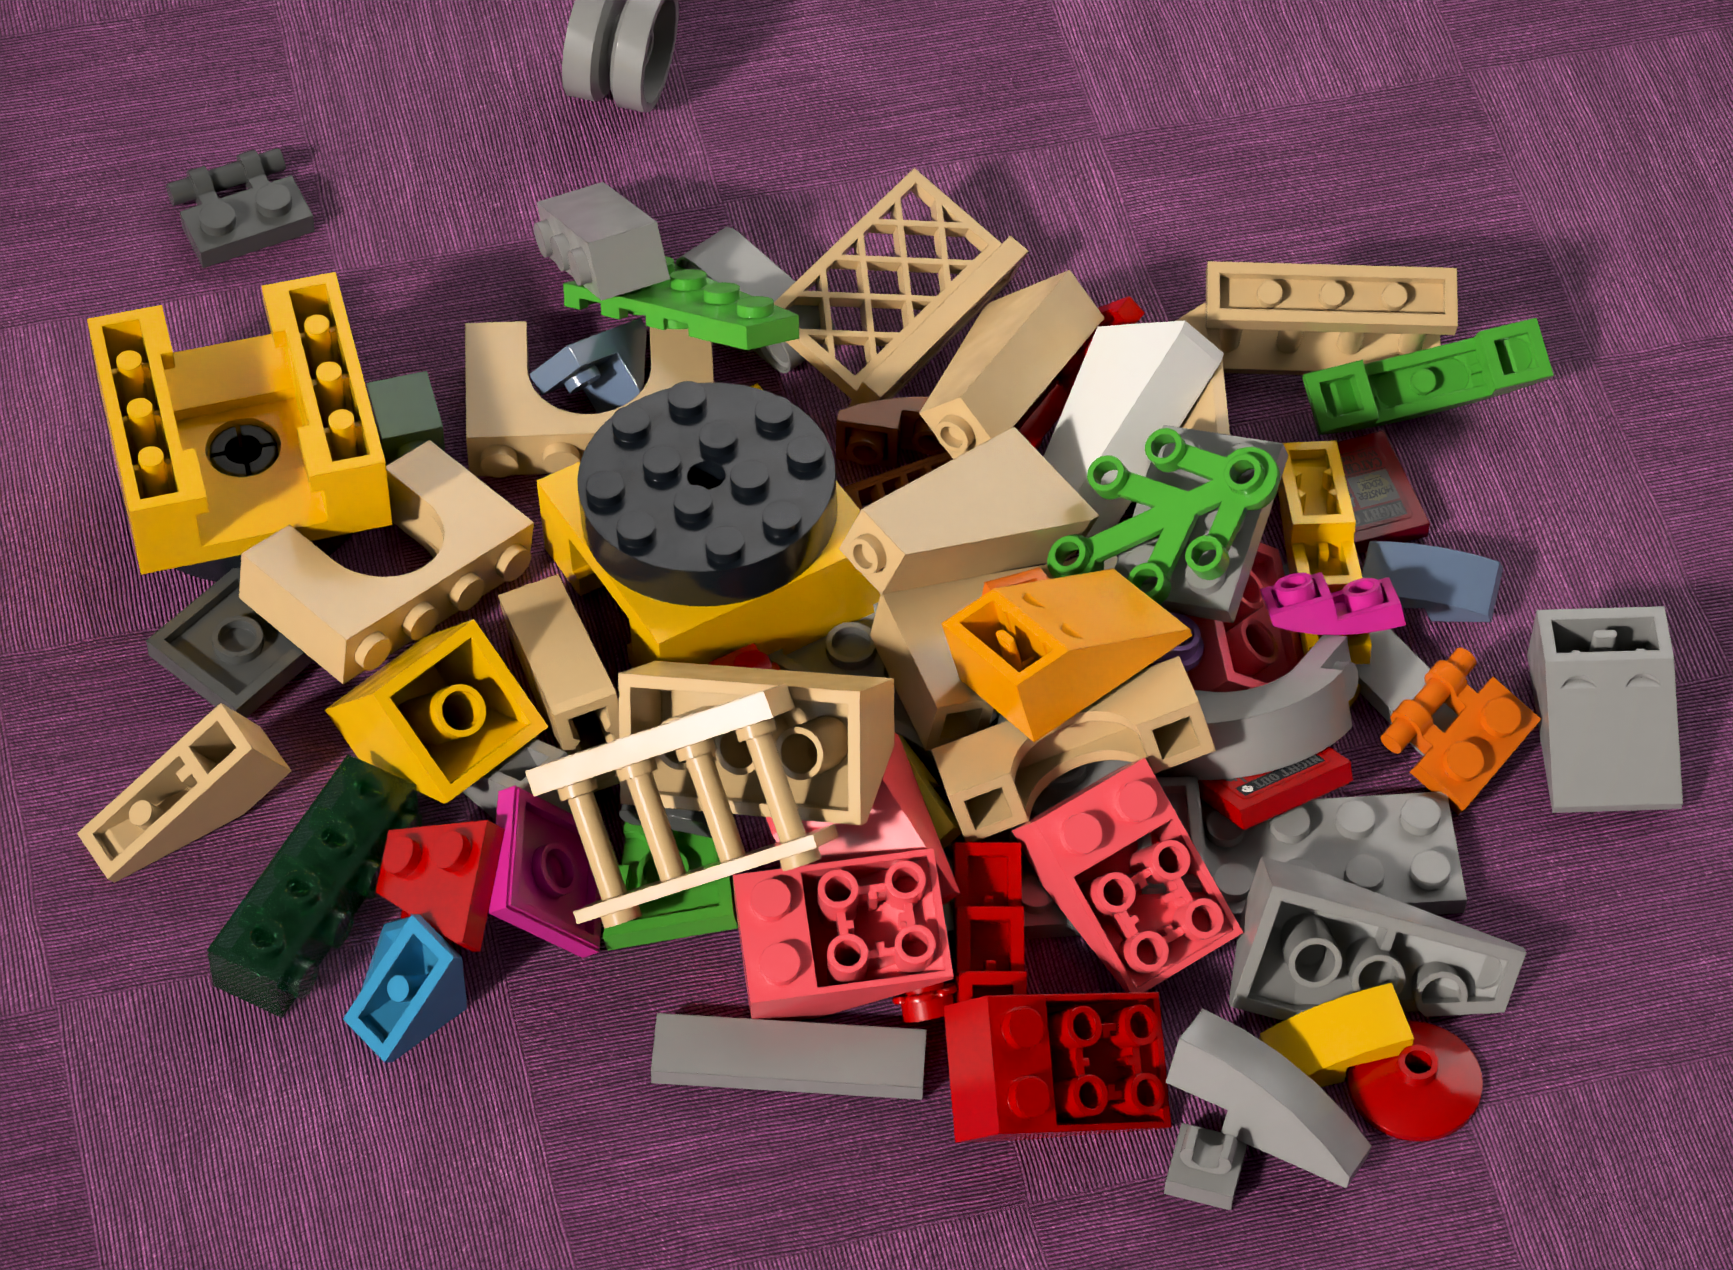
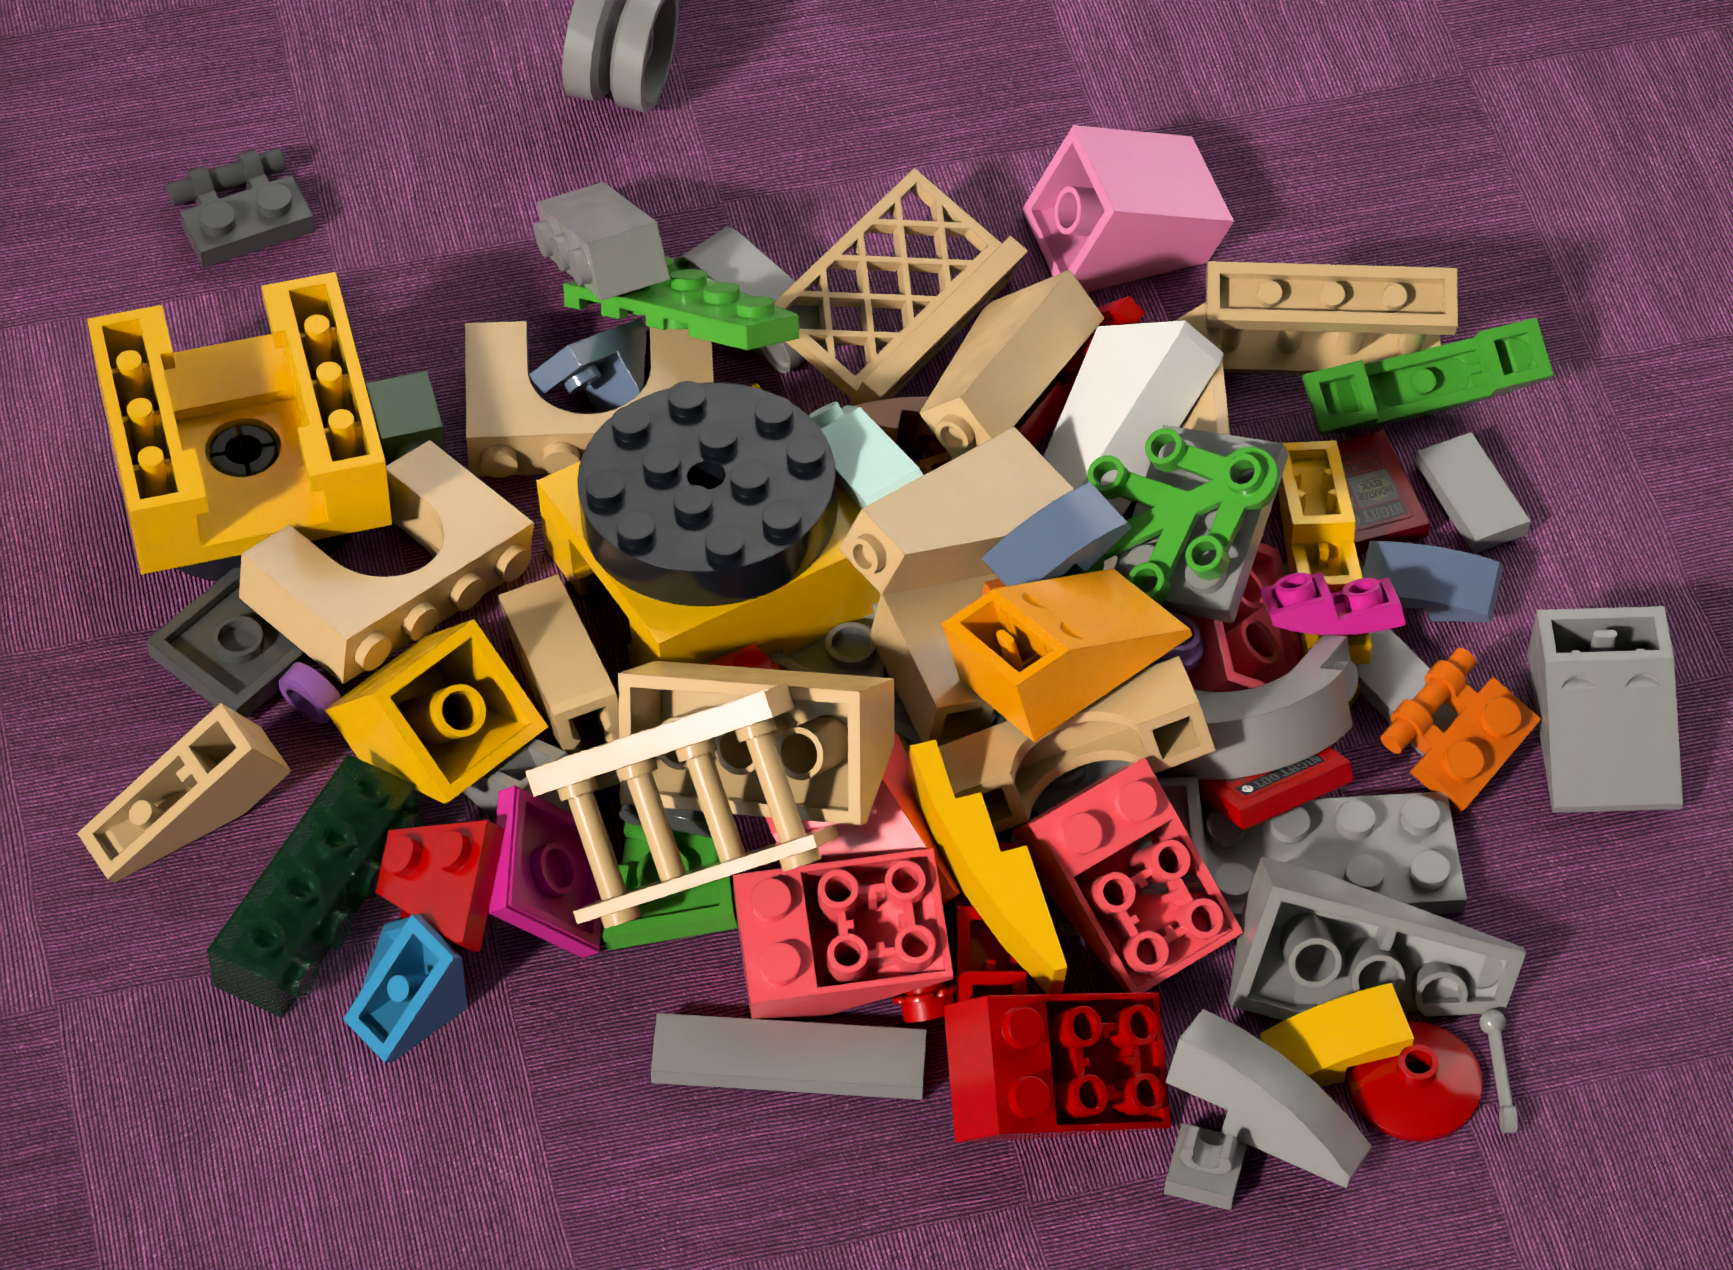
(308, 692): none -> medium lavender tile
(864, 455): none -> light aqua slope
(996, 883): none -> yellow slope
(1063, 533): none -> sand blue slope
(1125, 207): none -> bright pink slope
(1472, 492): none -> light grey tile
(1493, 1023): none -> light grey hinge

